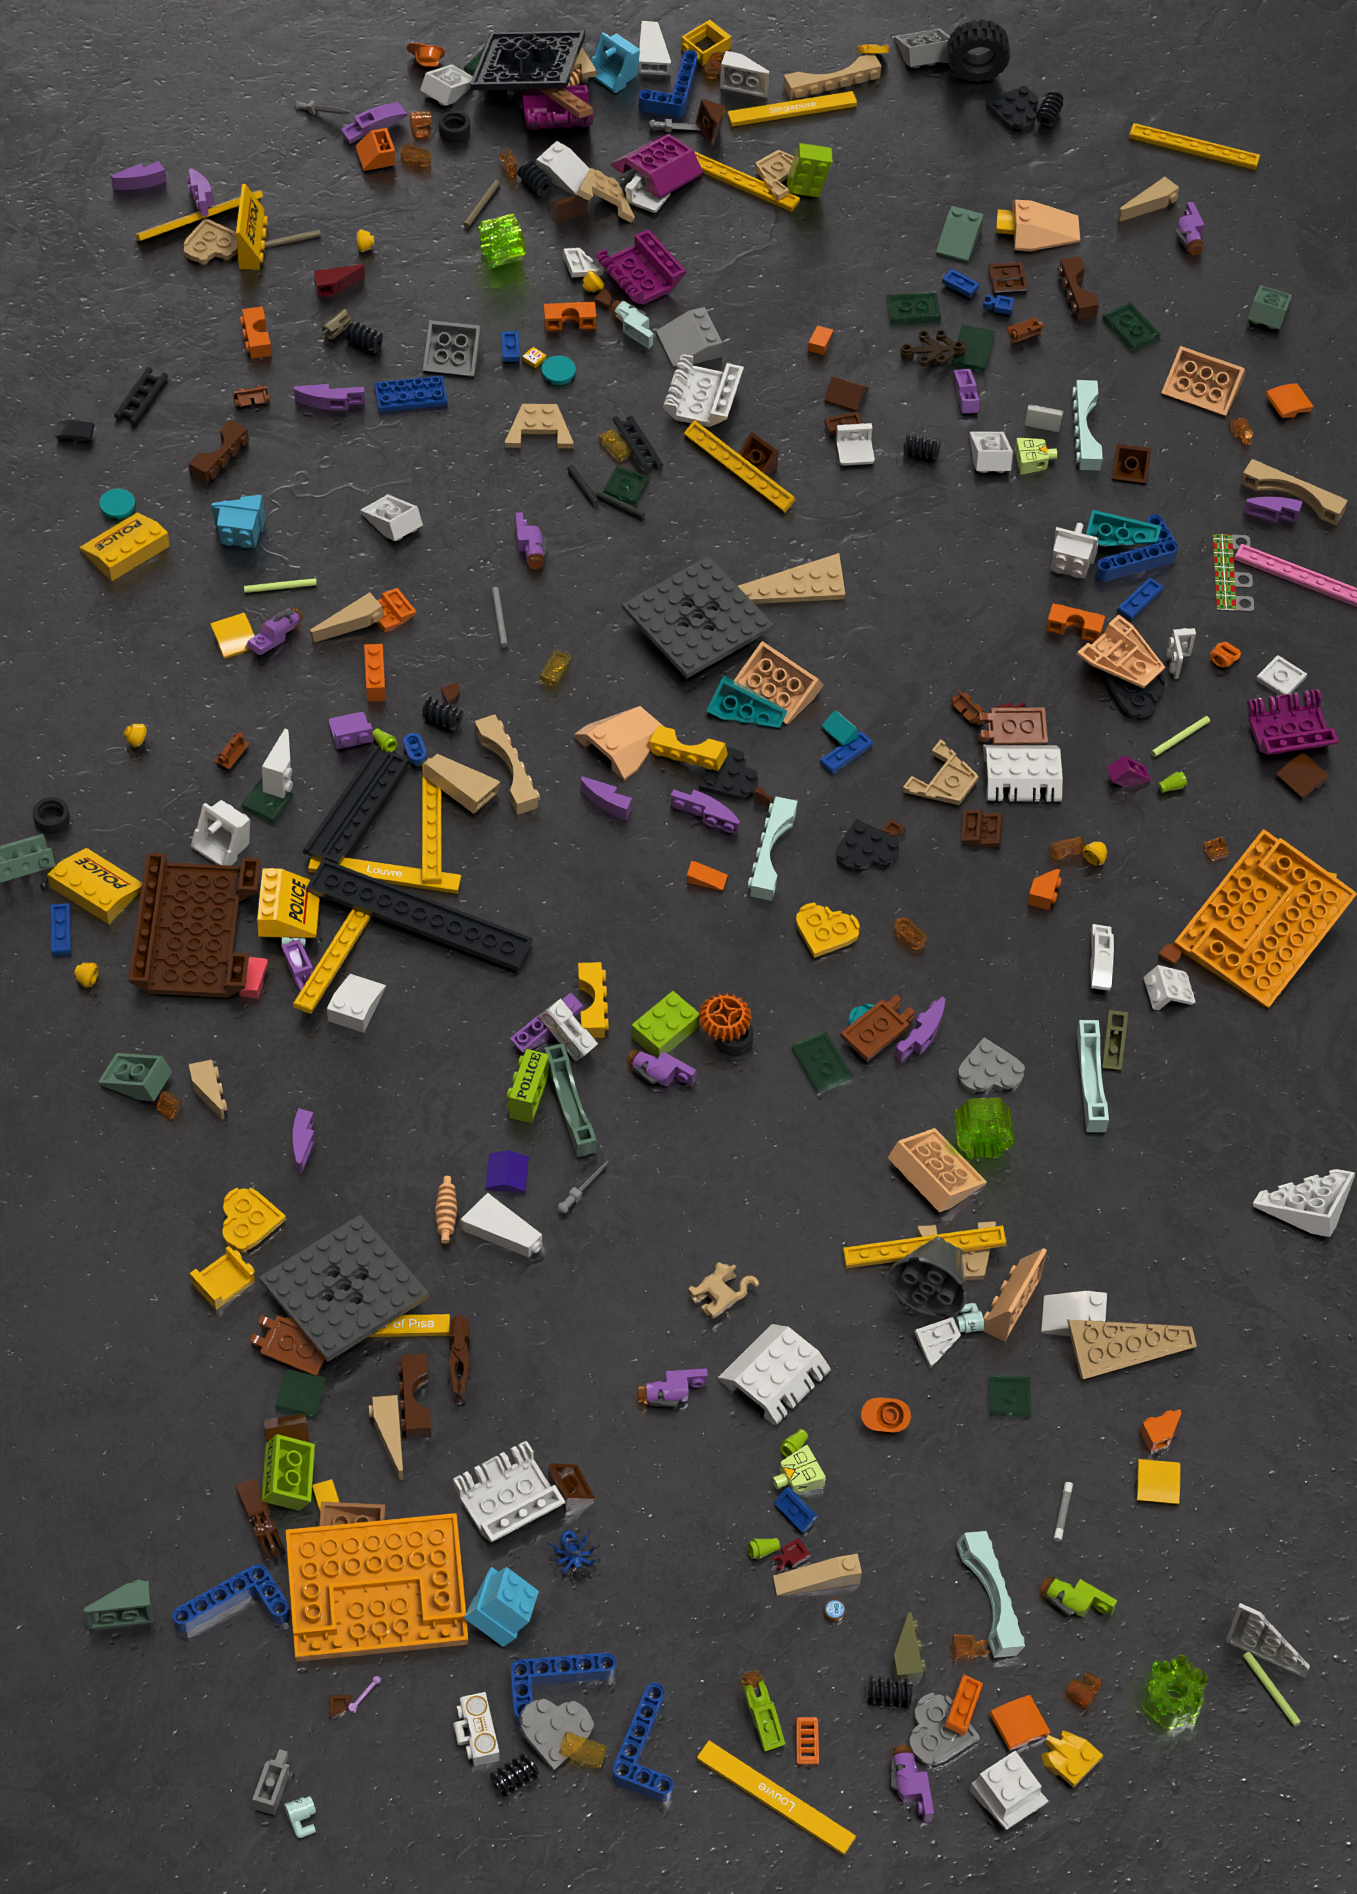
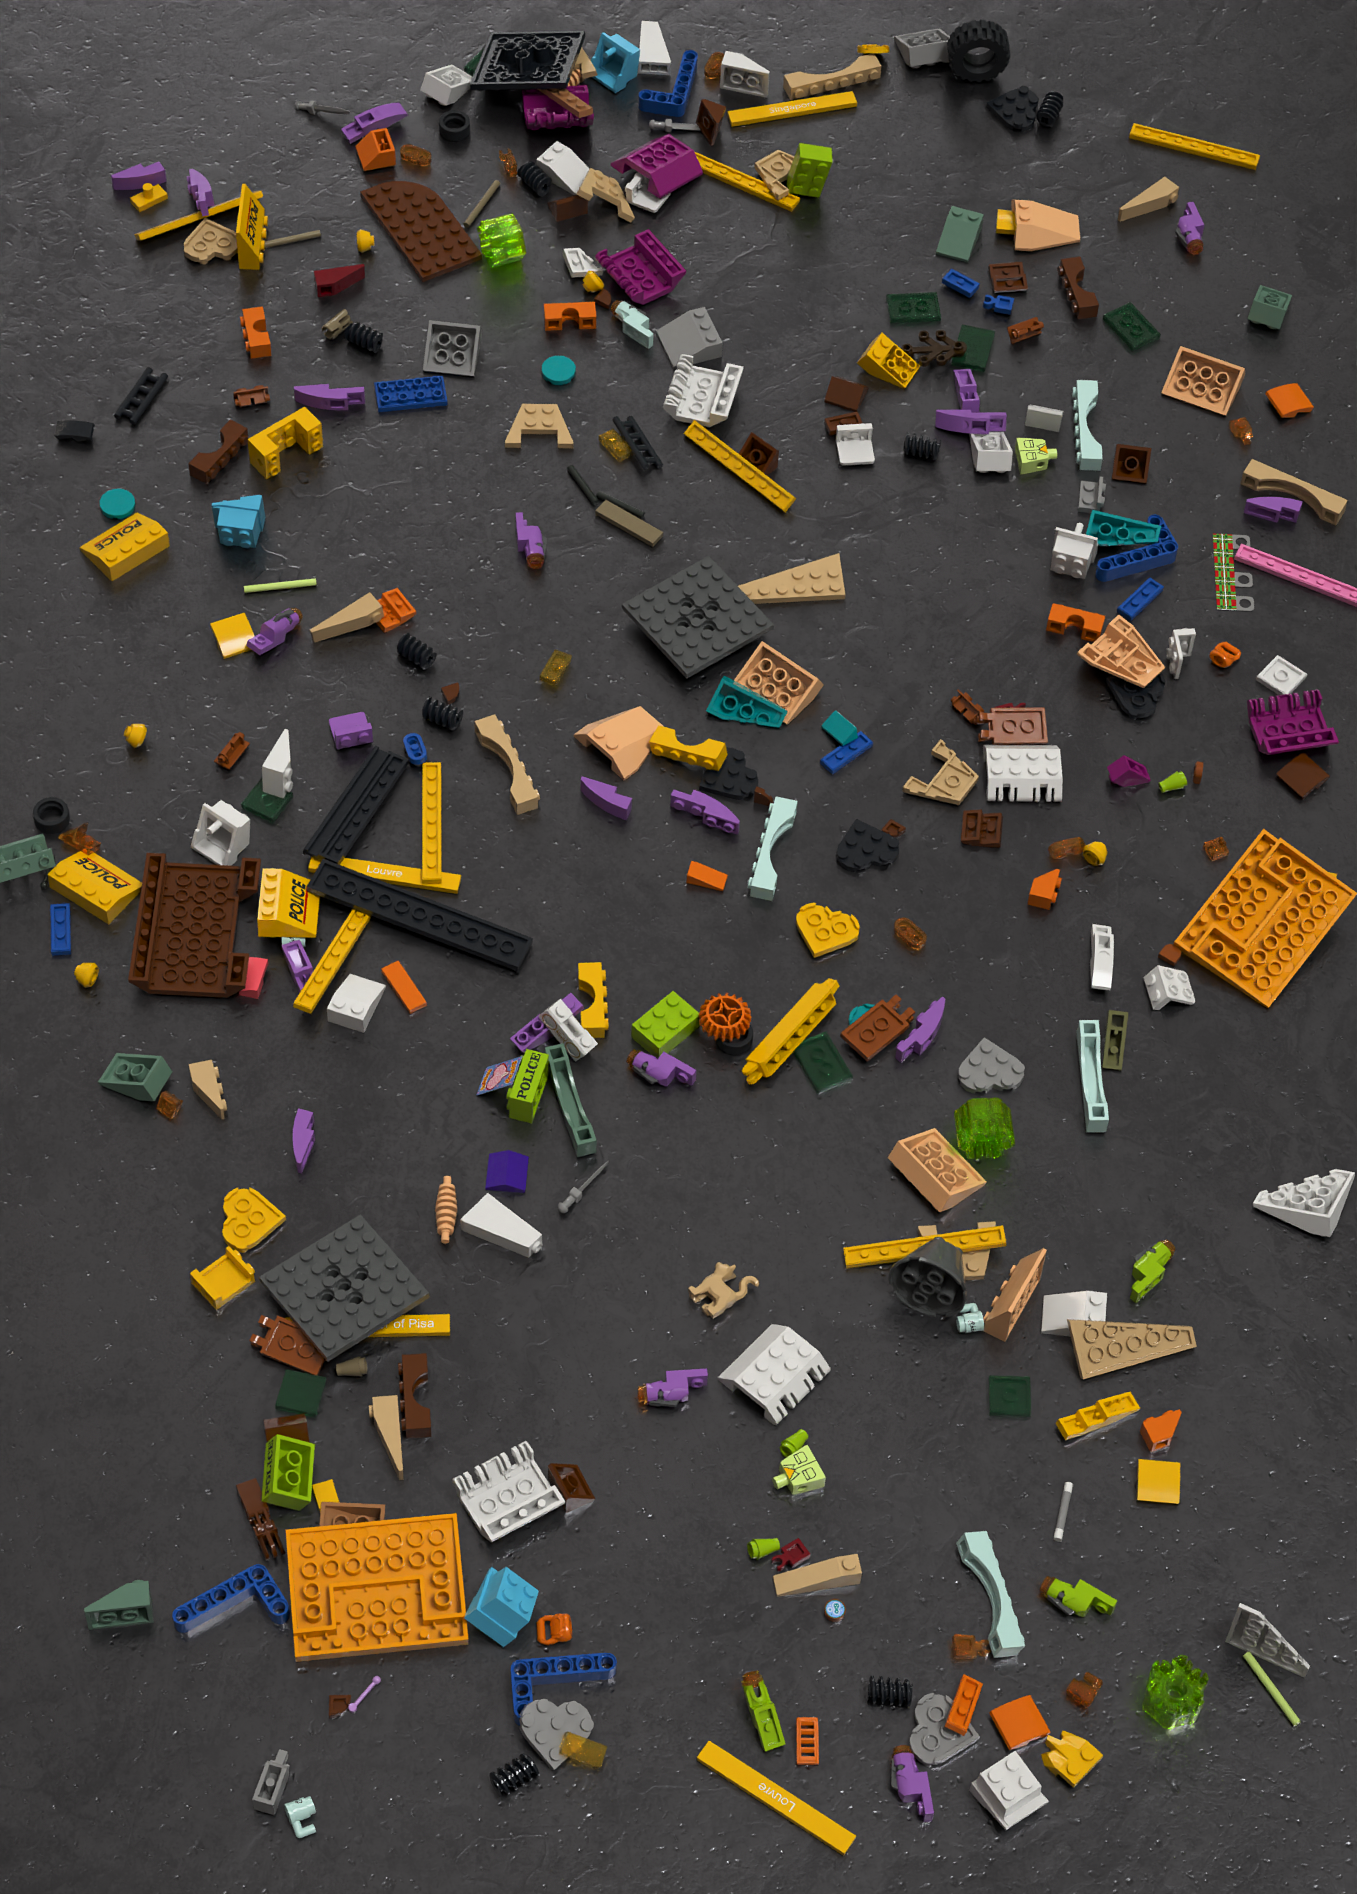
(78, 839): none -> clear orange slope
(149, 197): none -> yellow tile
(266, 445): none -> yellow plate
(352, 1367): none -> dark tan cone
(374, 672): orange arch -> none
(384, 740): lime cone -> none
(393, 517): white slope -> none
(404, 987): none -> orange tile
(415, 651): none -> black piece
(420, 119): clear orange piece -> none
(421, 227): none -> reddish brown plate
(426, 54): orange piece -> none
(459, 1340): reddish brown arm -> none
(461, 782): tan slope -> none
(482, 1738): white piece -> none
(499, 617): light grey bar -> none
(499, 1075): none -> sticker
(510, 346): blue plate -> none
(534, 357): yellow tile -> none
(560, 1629): none -> orange piece
(572, 1550): animal -> none
(626, 485): clear green tile -> none
(629, 523): none -> dark tan tile
(637, 1745): blue beam -> none
(712, 31): yellow window -> none
(791, 1031): none -> yellow hinge
(796, 1509): blue plate -> none
(820, 340): orange slope -> none
(886, 1414): orange piece -> none
(888, 362): none -> yellow slope
(907, 1659): olive slope -> none
(937, 1339): white wing -> none
(968, 422): none -> medium lavender slope
(1091, 496): none -> light grey bracket
(1097, 1416): none -> yellow slope
(1150, 1268): none -> lime plate
(1177, 738): yellowish green bar -> none
(1197, 775): none -> dark orange tile

